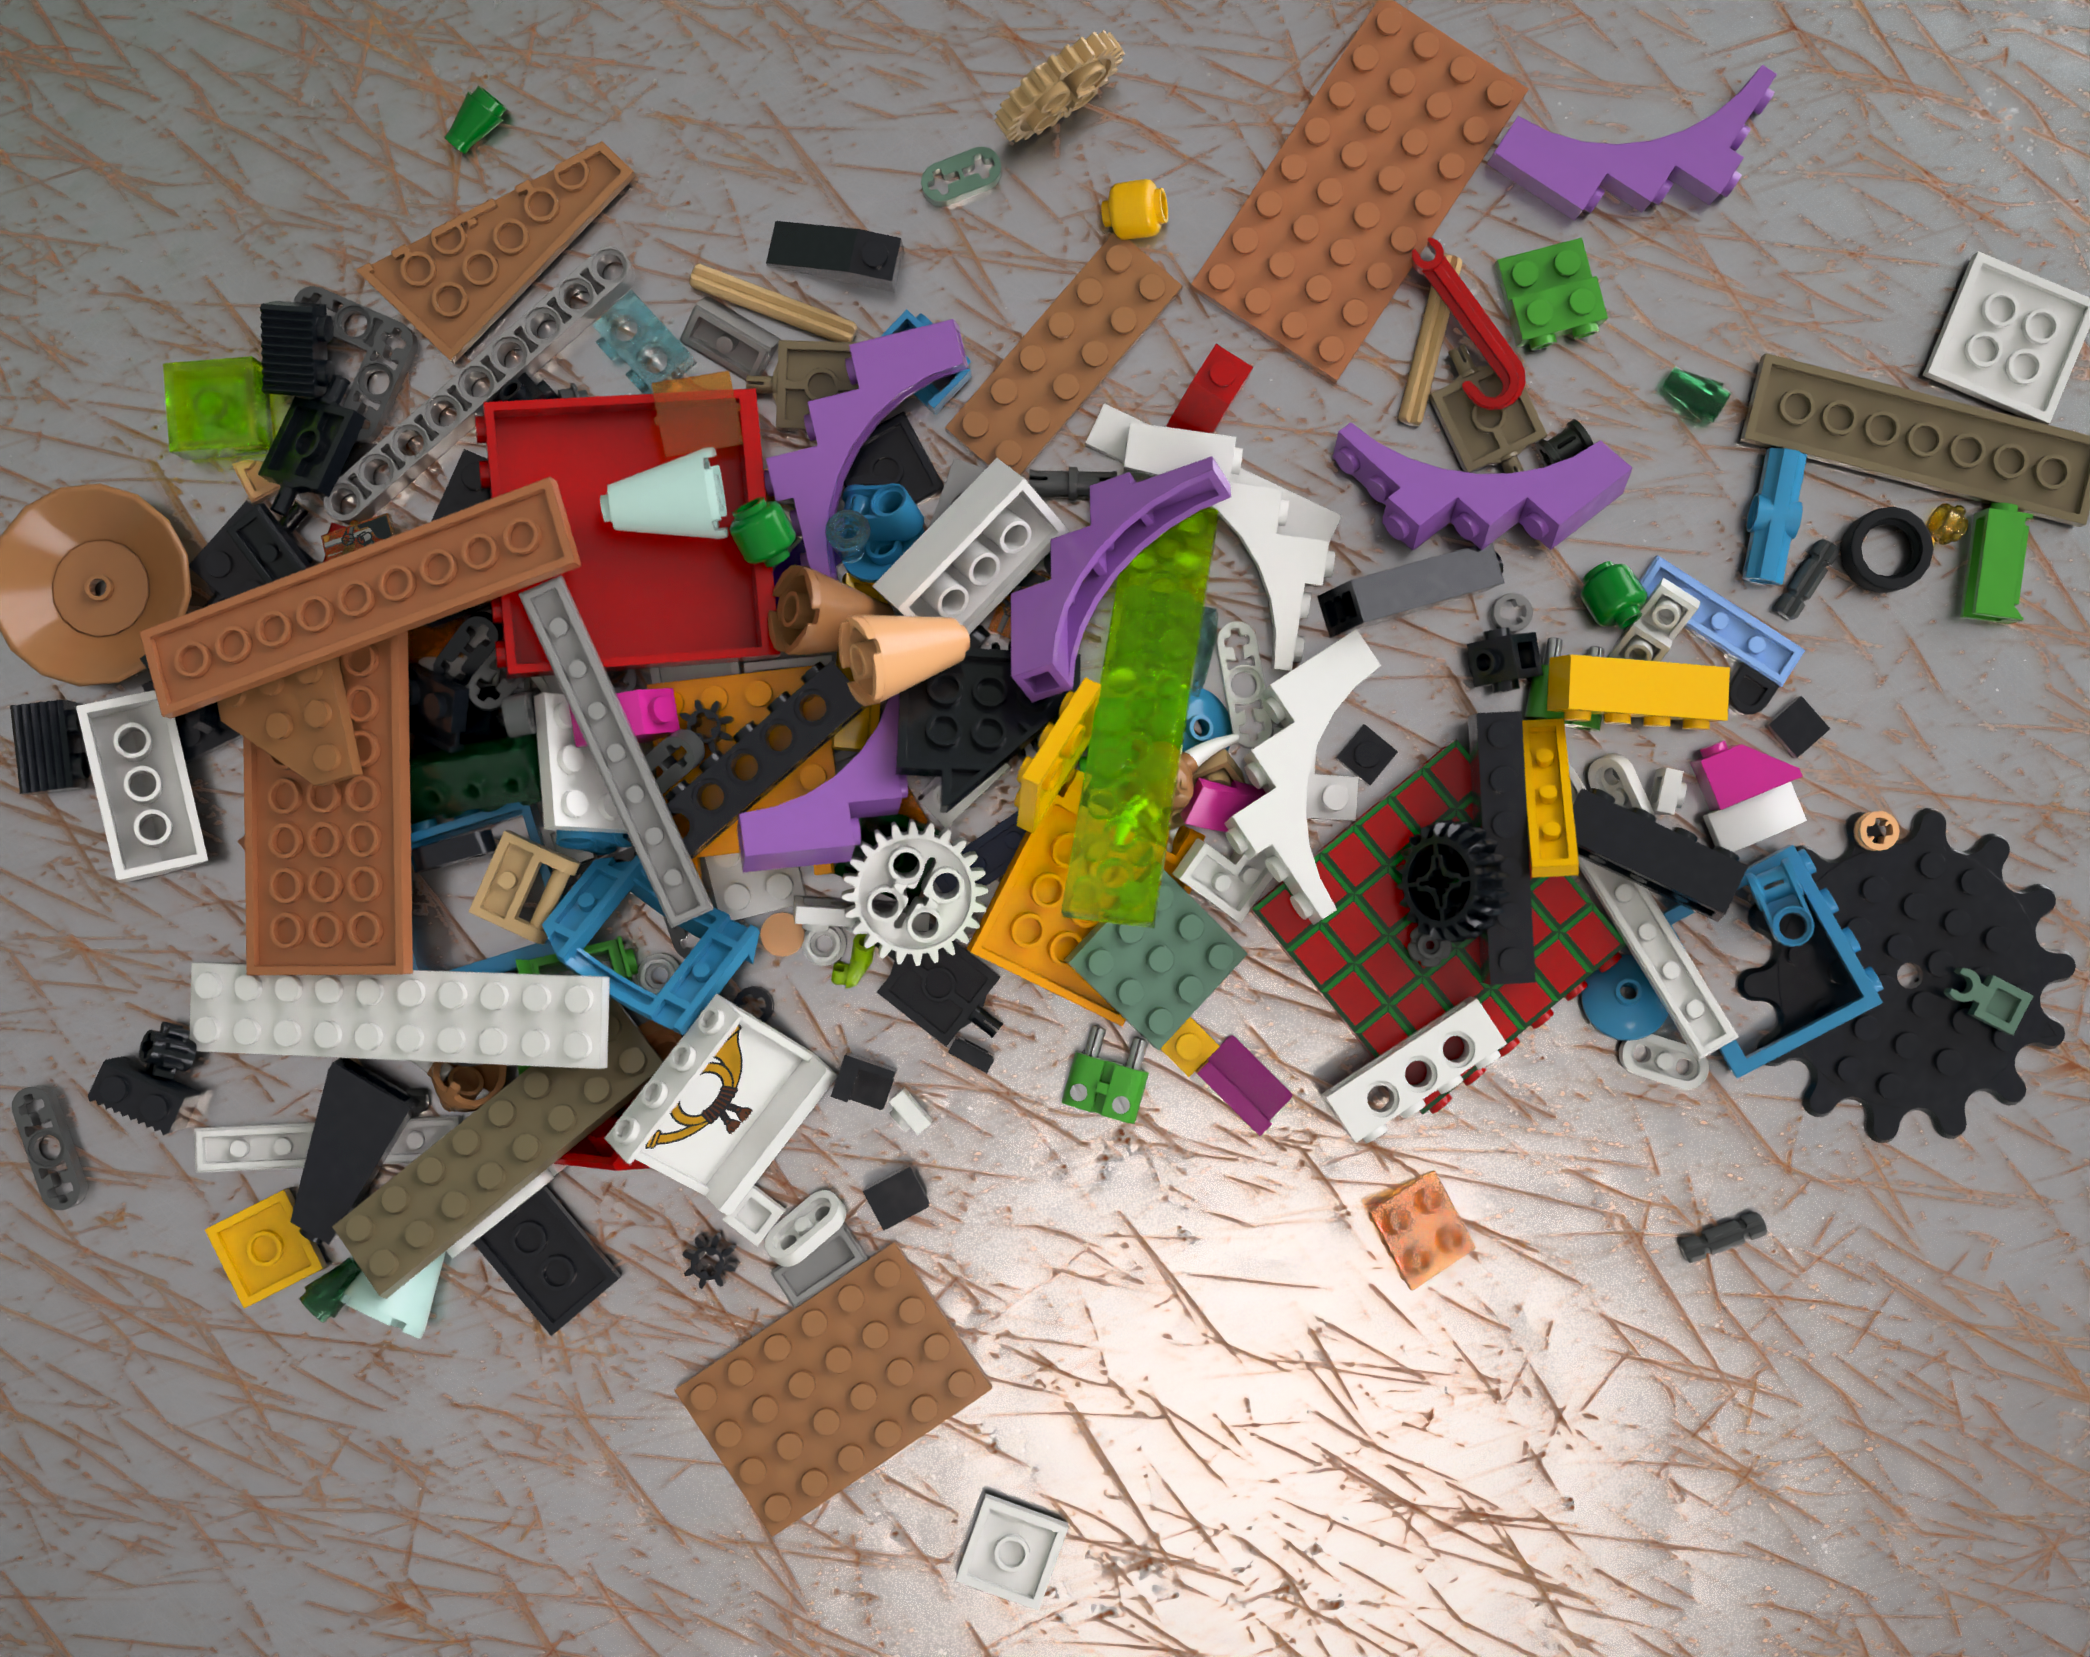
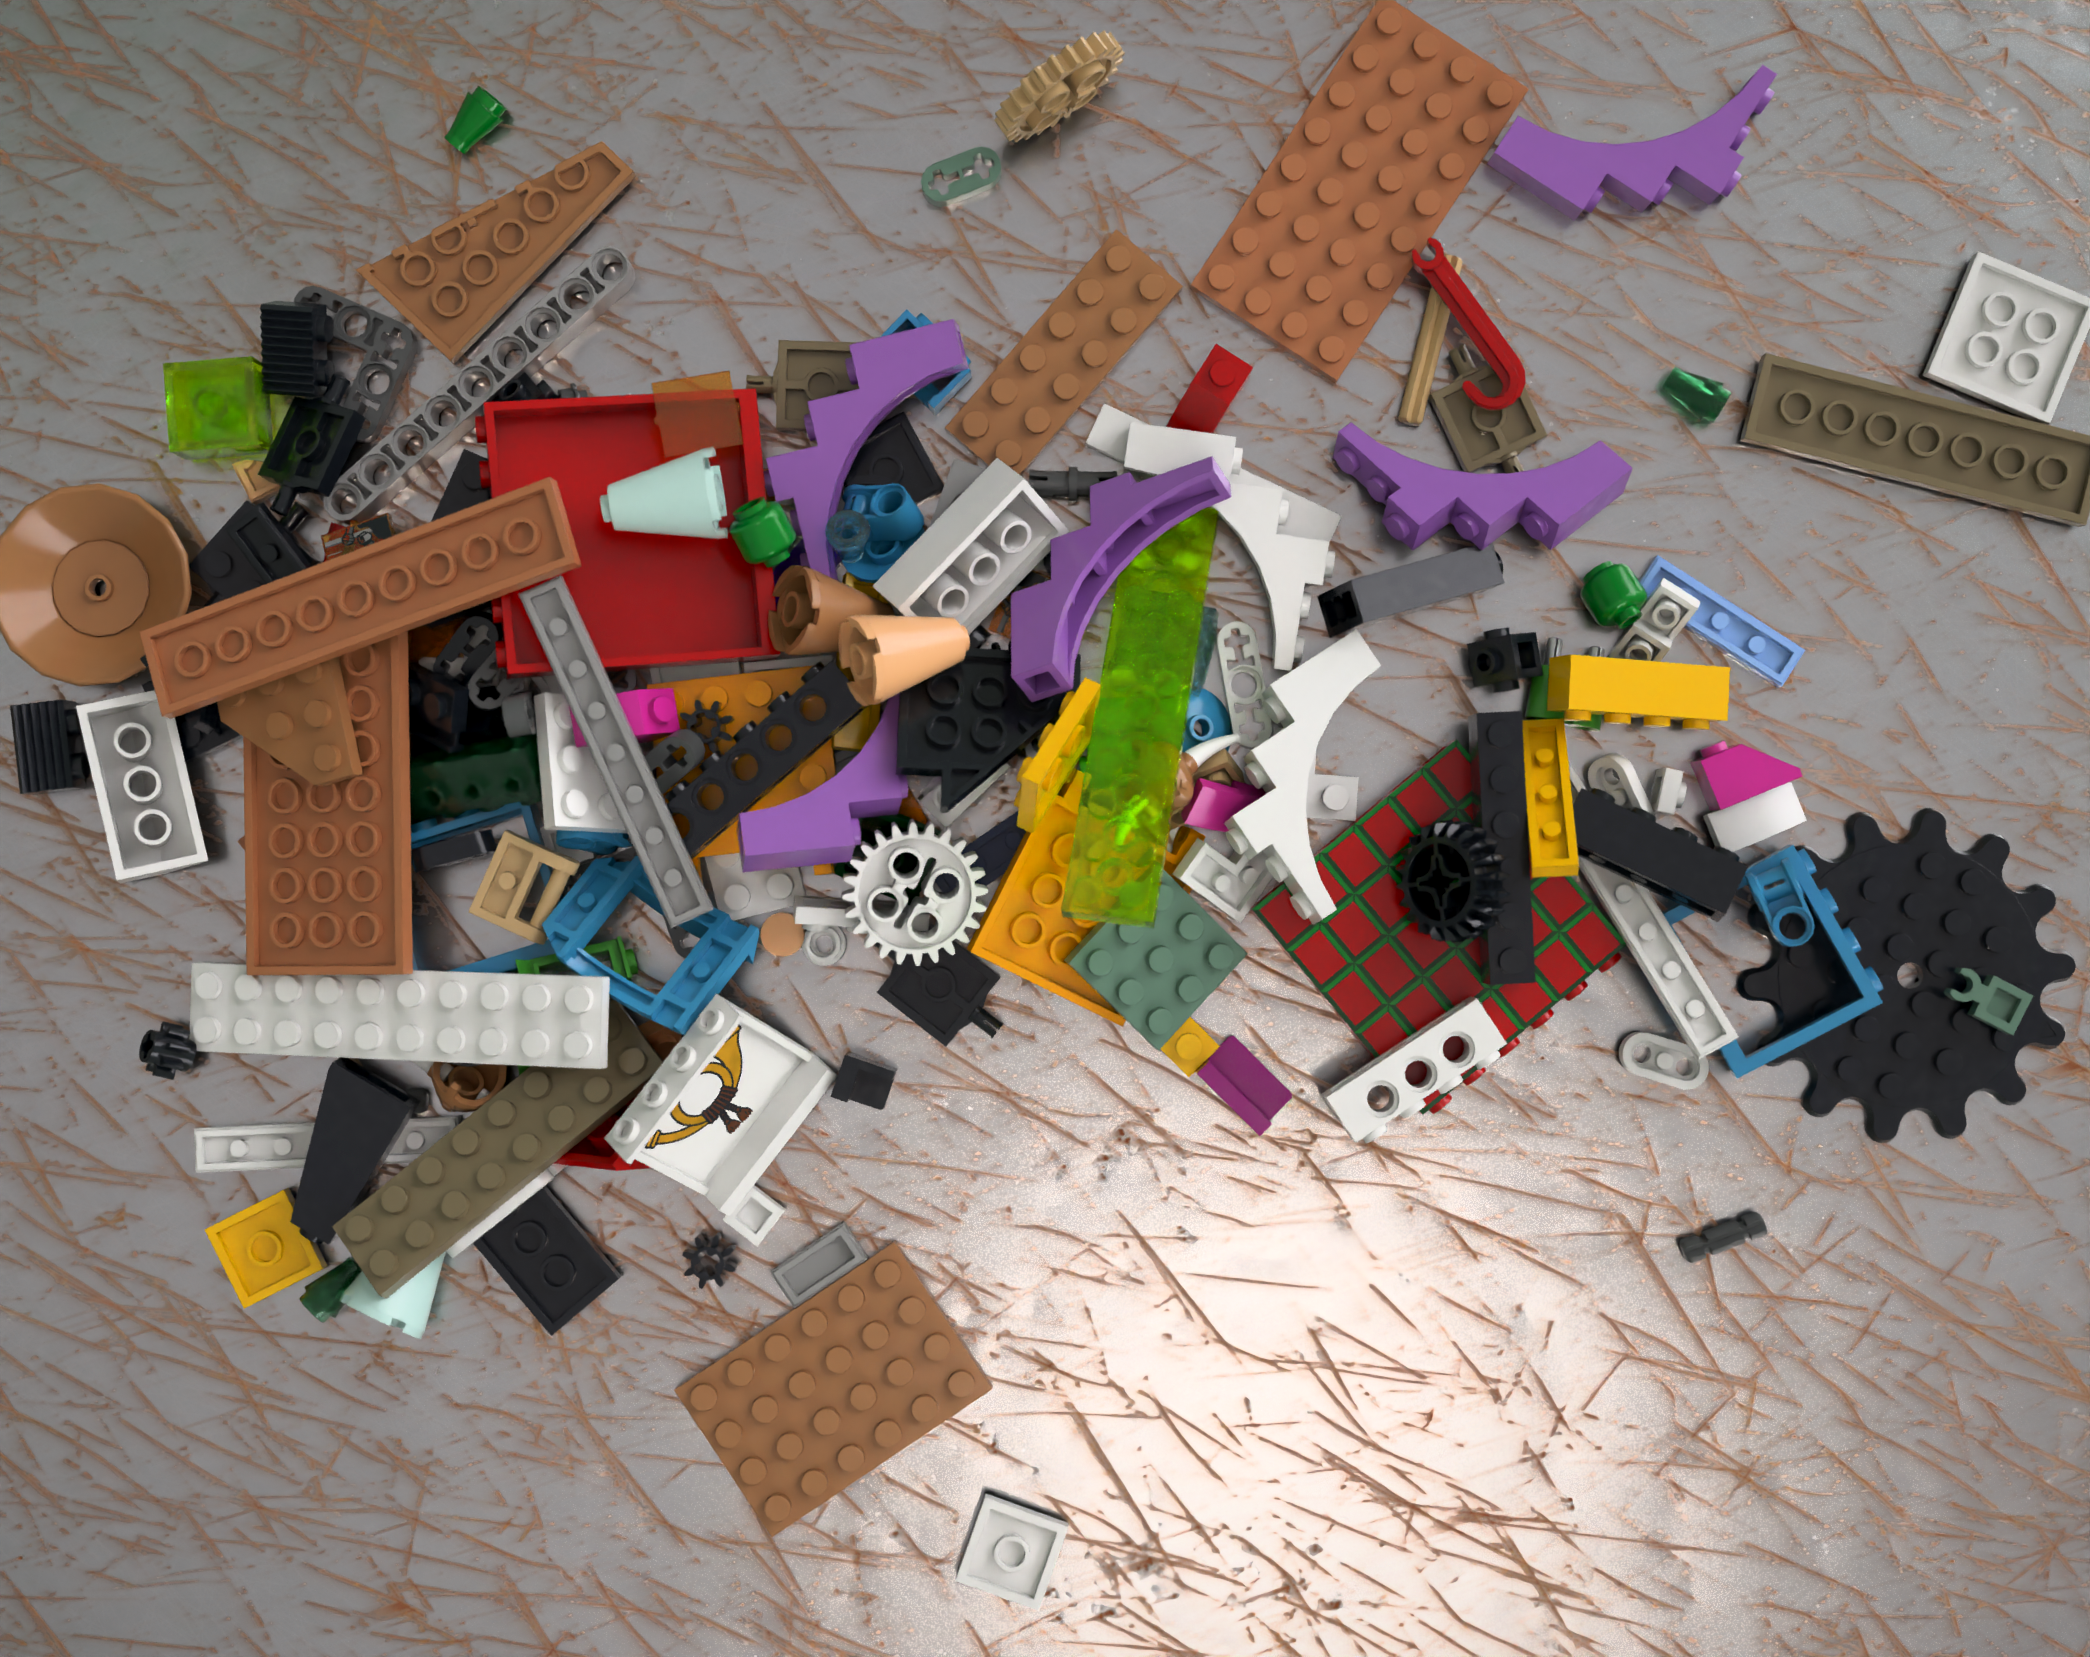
(48, 1182): dark grey beam -> none
(143, 1097): black brick -> none
(646, 969): white plate -> none
(650, 339): clear light blue brick -> none
(729, 338): light grey slope -> none
(757, 992): black bush -> none
(772, 304): tan axle -> none
(805, 1228): white plate -> none
(837, 254): black slope -> none
(860, 961): lime arm -> none
(896, 1196): black panel -> none
(908, 1112): white plate -> none
(972, 1054): black tile -> none
(1104, 1085): bright green piece -> none
(1135, 209): yellow head -> none
(1366, 755): black plate -> none
(1421, 1230): clear orange hinge -> none
(1428, 957): dark grey plate -> none
(1518, 601): light grey bush -> none
(1551, 294): bright green plate -> none
(1565, 444): pearl dark grey bush -> none
(1620, 1016): dark azure dish -> none
(1749, 690): black tile -> none
(1774, 516): dark azure piece -> none
(1797, 727): black tile -> none
(1807, 579): dark grey axle -> none
(1883, 842): light nougat bush -> none
(1920, 544): black tyre -> none
(1947, 523): clear yellow plate -> none
(1996, 564): bright green window -> none

